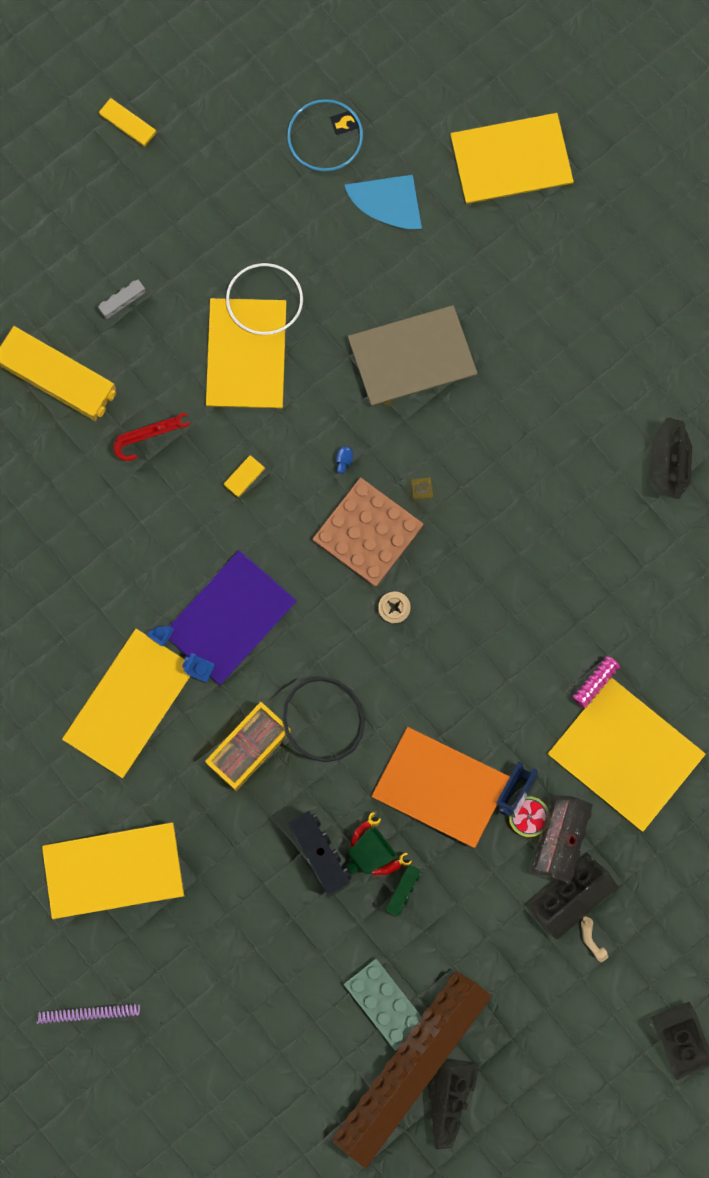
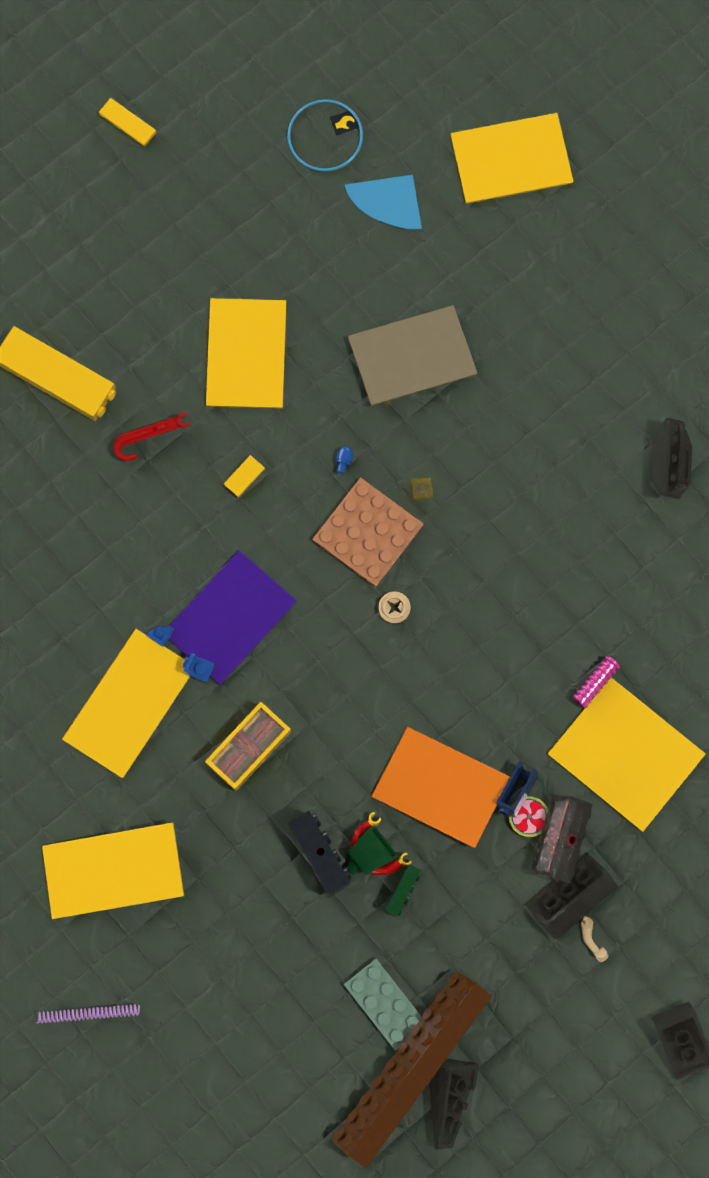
(121, 299): light grey piece -> none
(271, 332): white piece -> none
(354, 698): black piece -> none

